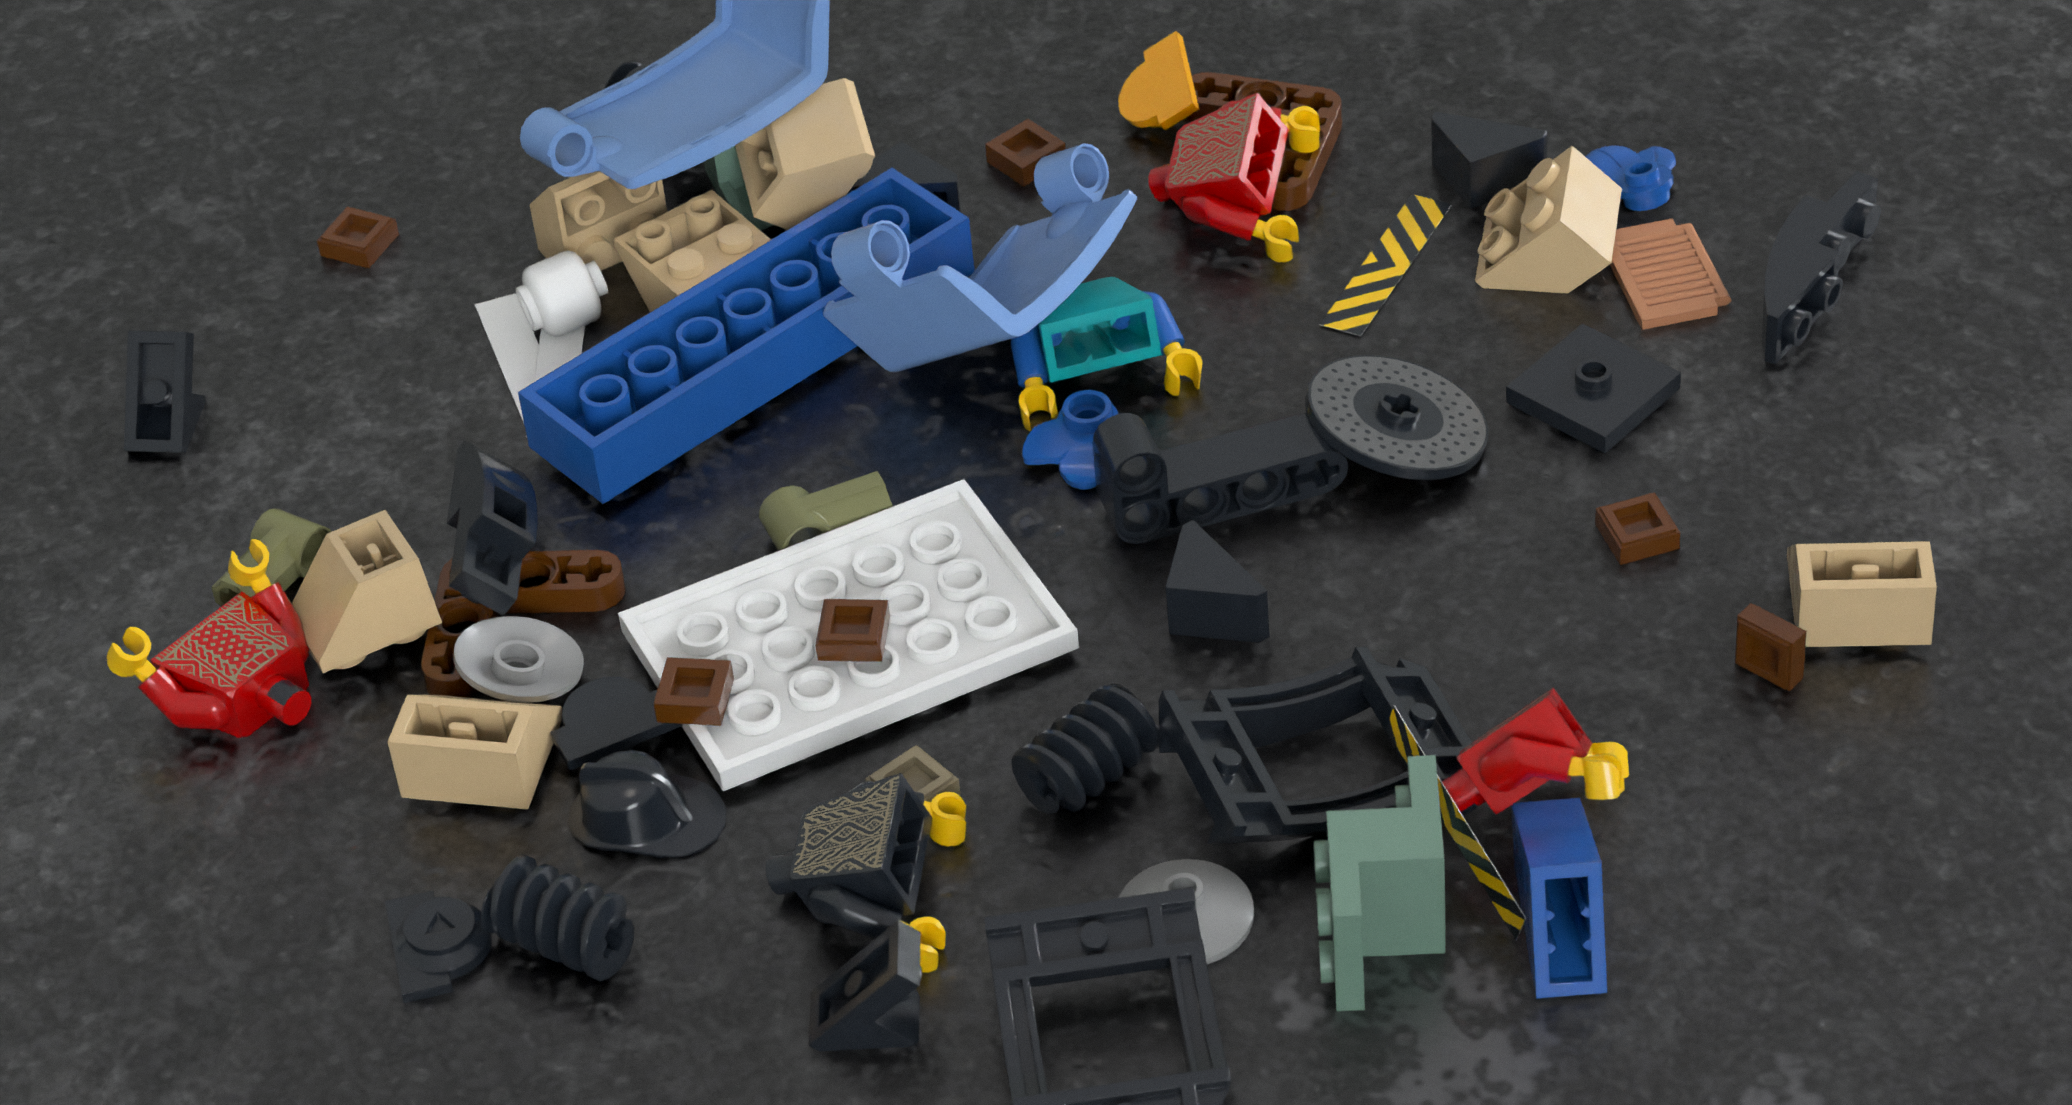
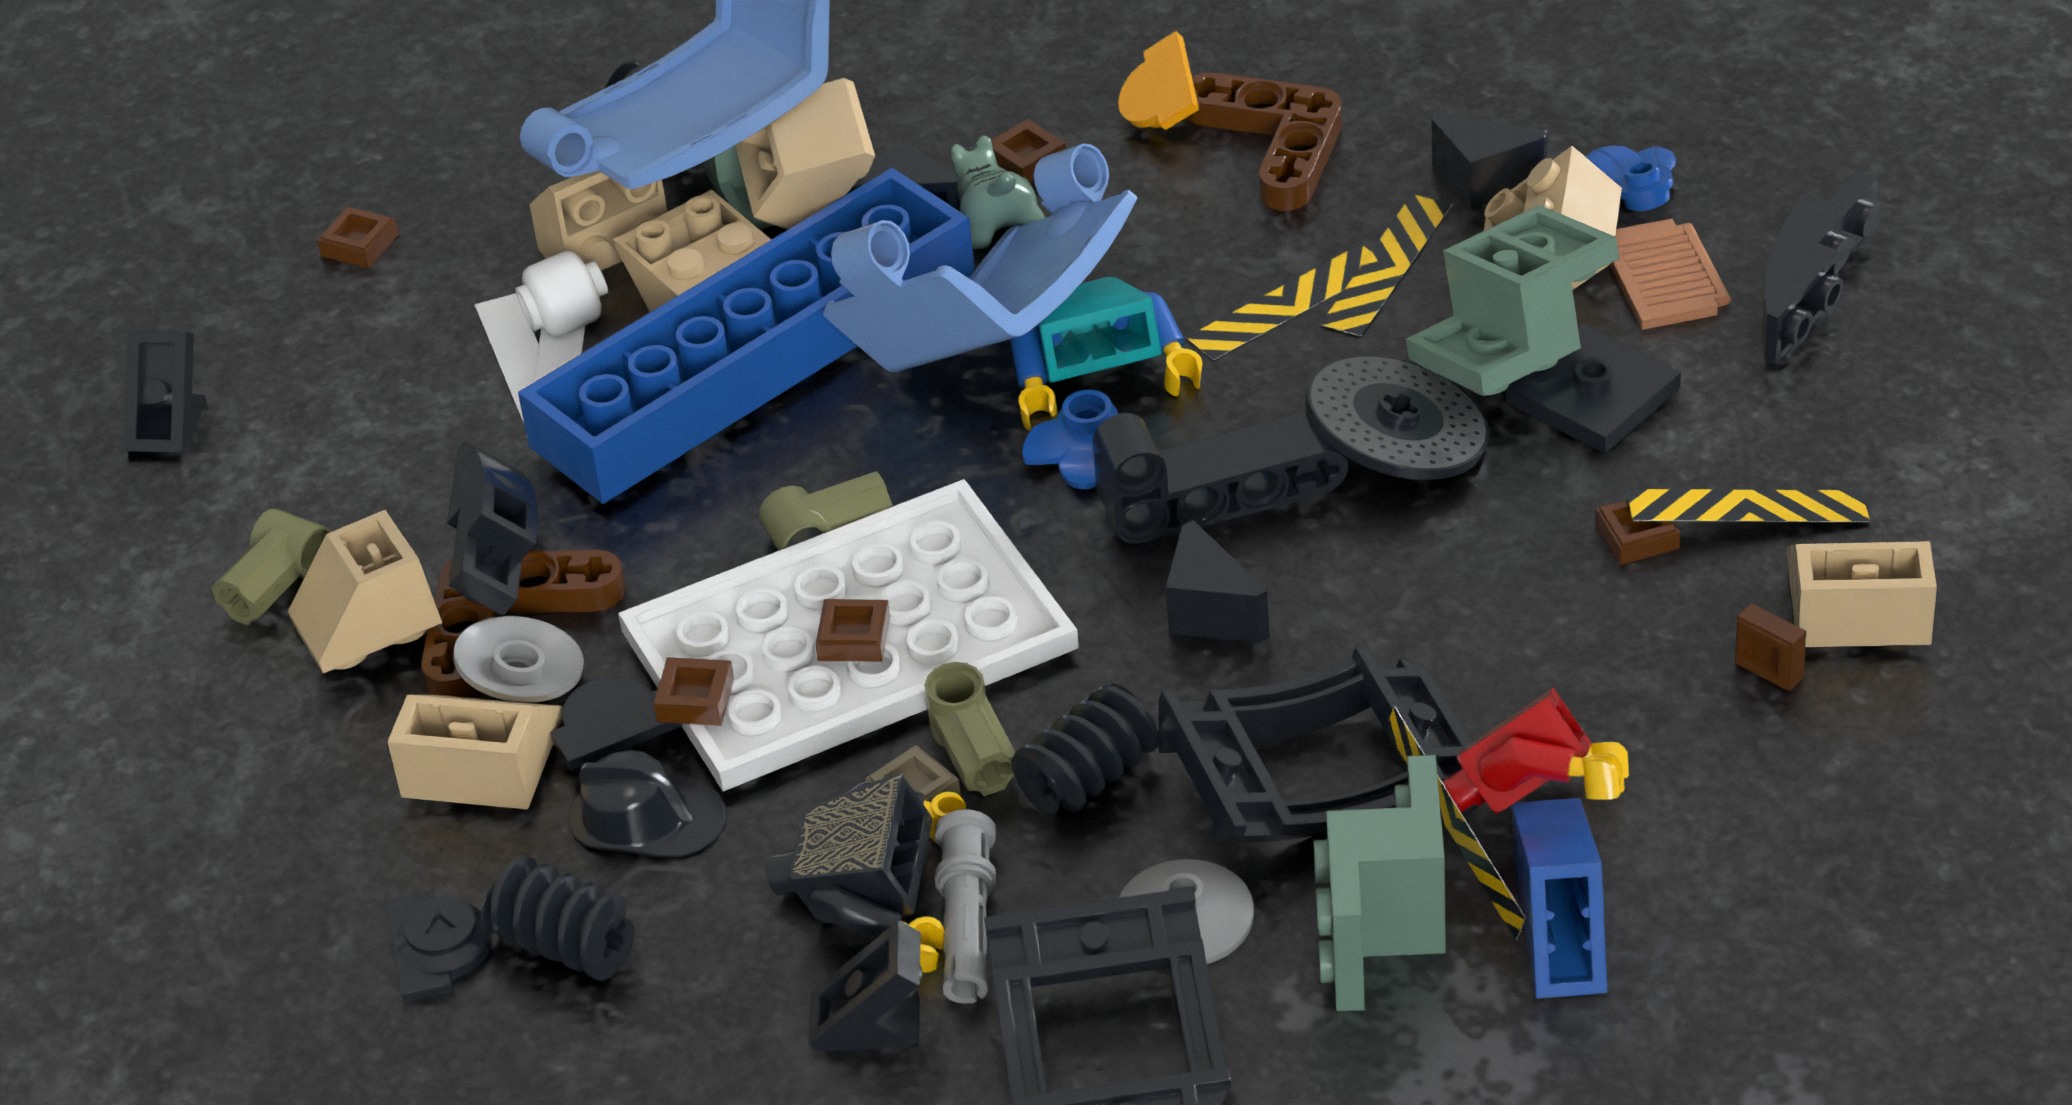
(232, 665): red torso -> none
(965, 882): none -> light grey pin
(968, 727): none -> olive piece
(990, 193): none -> sand green animal
(1230, 166): red torso -> none
(1279, 304): none -> sticker
(1512, 300): none -> sand green bracket
(1747, 505): none -> sticker

